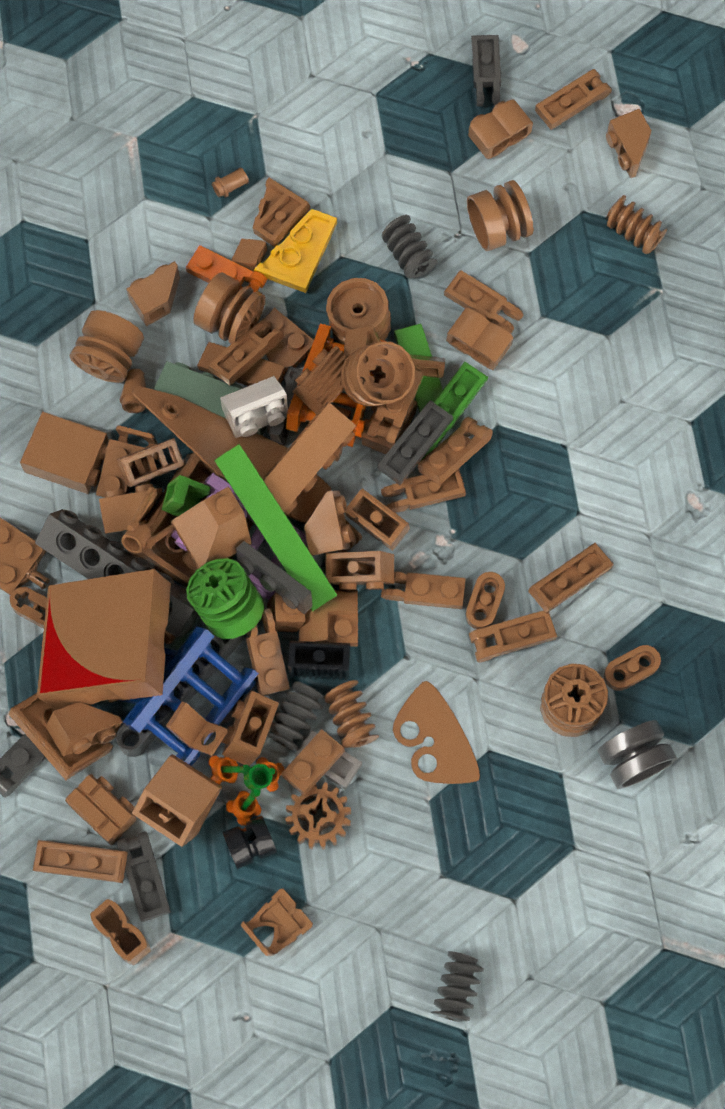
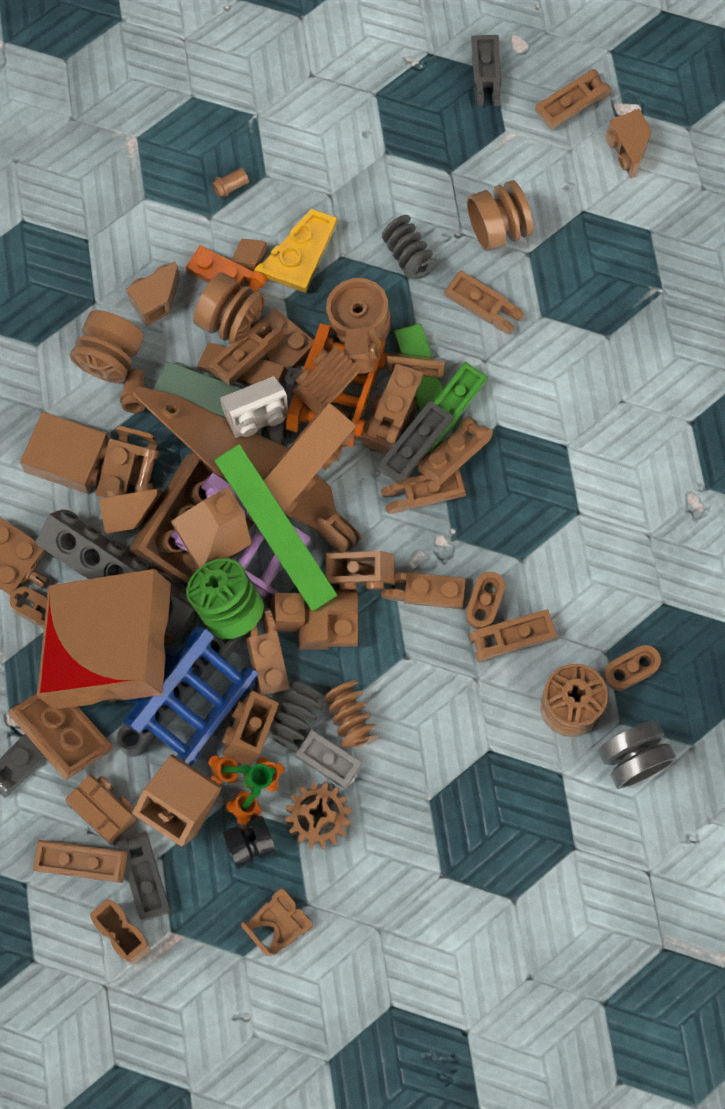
(81, 726): medium nougat slope -> none
(139, 534): medium nougat plant -> none
(147, 453): medium nougat slope -> none
(183, 495): bright green panel -> none
(193, 729): medium nougat bracket -> none
(274, 578): dark grey plate -> none
(278, 213): medium nougat wing -> none
(313, 762): medium nougat plate -> none
(319, 659): black brick -> none
(327, 527): medium nougat slope -> none
(377, 519): medium nougat brick -> none
(393, 370): medium nougat wheel -> none
(450, 748): medium nougat piece -> none
(457, 987): dark grey piece -> none
(480, 338): medium nougat brick -> none
(500, 128): medium nougat brick -> none
(570, 577): medium nougat tile -> none
(634, 225): medium nougat piece -> none

